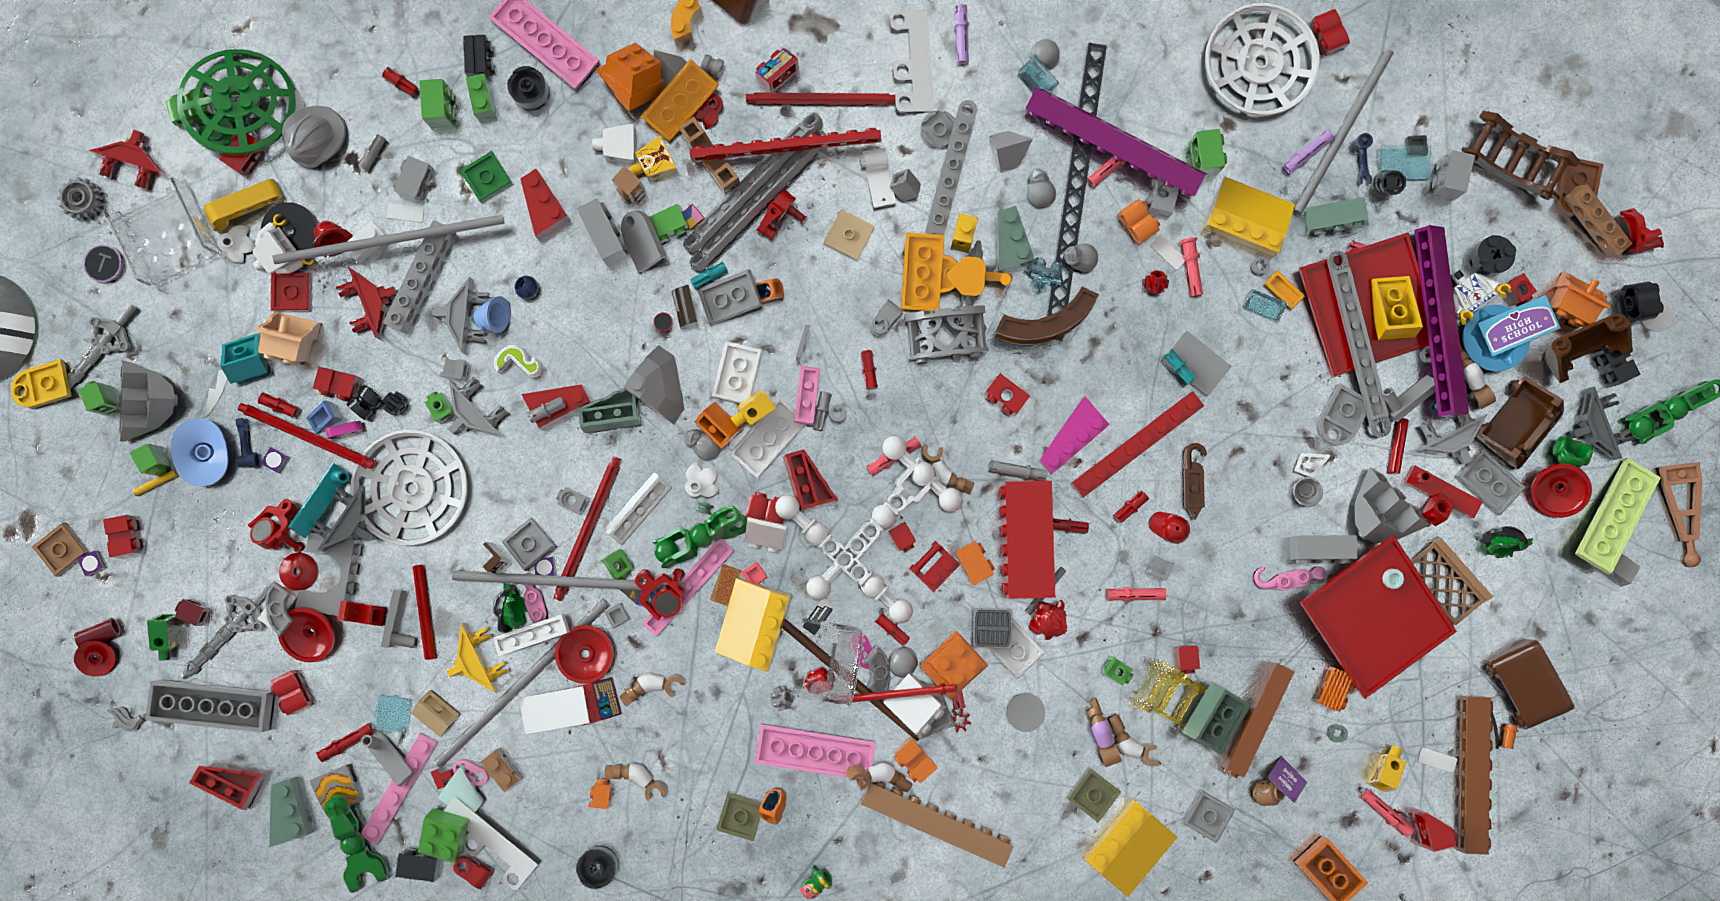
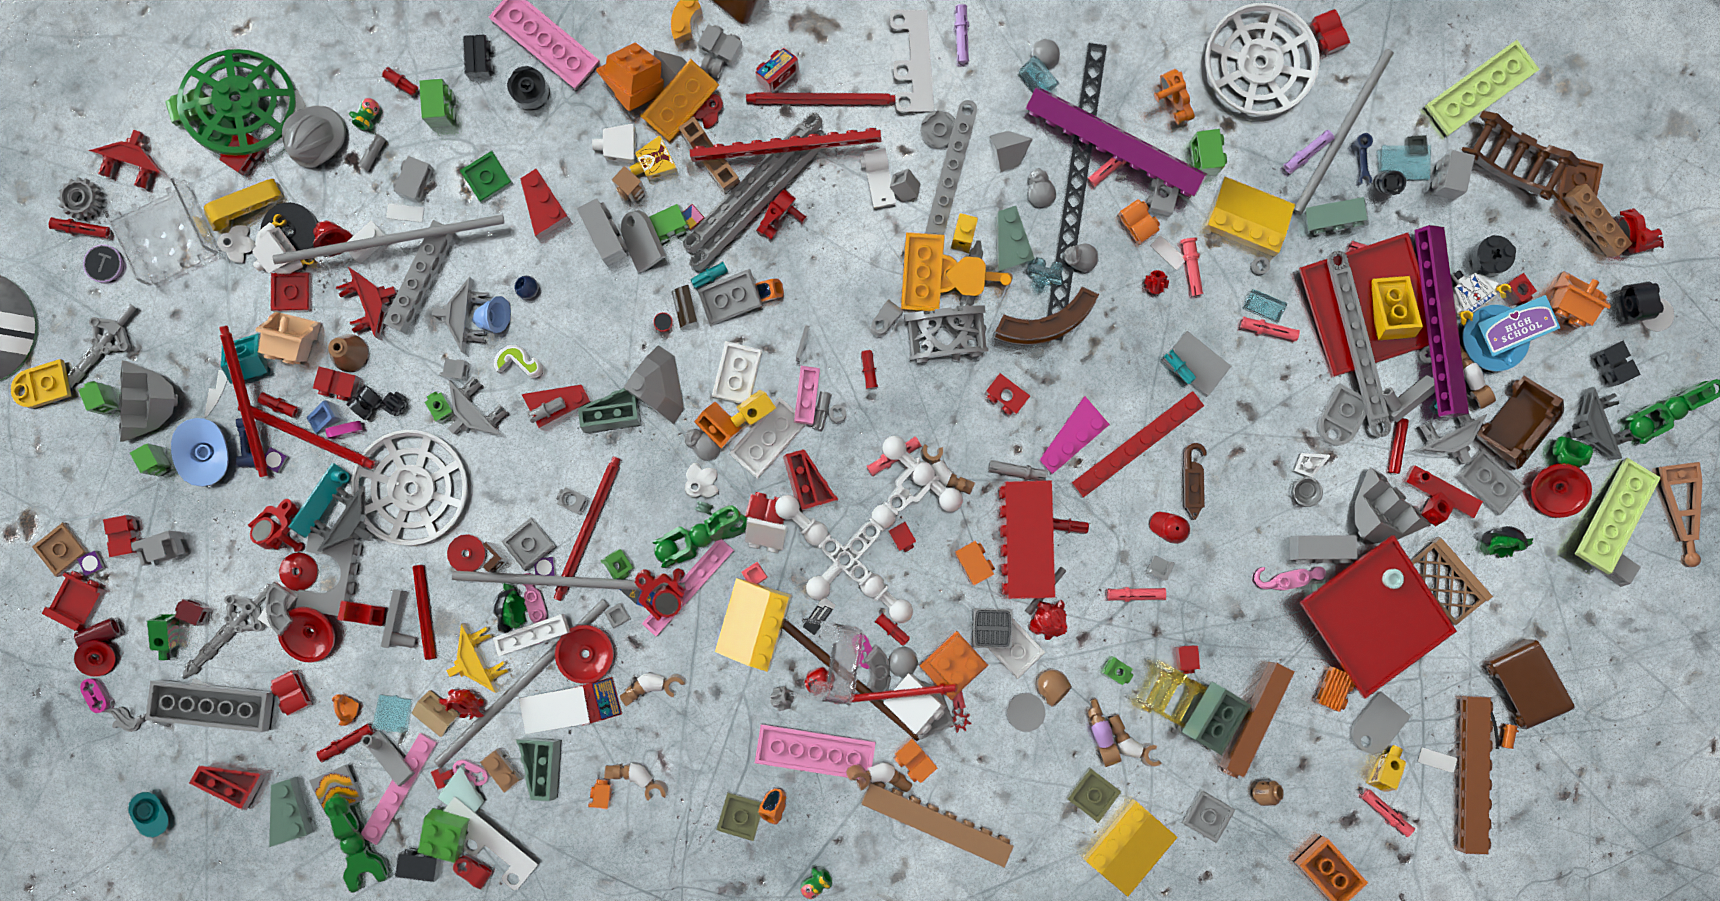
(57, 224): none -> red pin
(74, 601): none -> red panel
(90, 697): none -> dark pink beam
(148, 814): none -> teal piece
(155, 482): yellow piece -> none
(159, 546): none -> light grey panel
(243, 401): none -> red piece
(345, 709): none -> orange piece
(348, 352): none -> medium nougat cone
(366, 113): none -> animal
(464, 702): none -> red hair
(476, 555): none -> red plate
(480, 96): bright green brick -> none
(541, 767): none -> sand green wedge
(586, 870): black brick -> none
(637, 508): white slope -> none
(719, 44): none -> light grey brick
(724, 584): clear orange plate -> none
(848, 234): tan plate -> none
(939, 571): red plate -> none
(1053, 686): none -> medium nougat helmet
(1131, 506): red axle -> none
(1175, 89): none -> orange piece
(1249, 323): none -> coral pin
(1284, 289): light orange tile -> none
(1287, 779): medium lavender sticker -> none
(1336, 739): sand green bush -> none
(1379, 722): none -> light grey tile
(1433, 832): red slope -> none
(1482, 87): none -> yellowish green plate
(1610, 332): reddish brown windscreen -> none

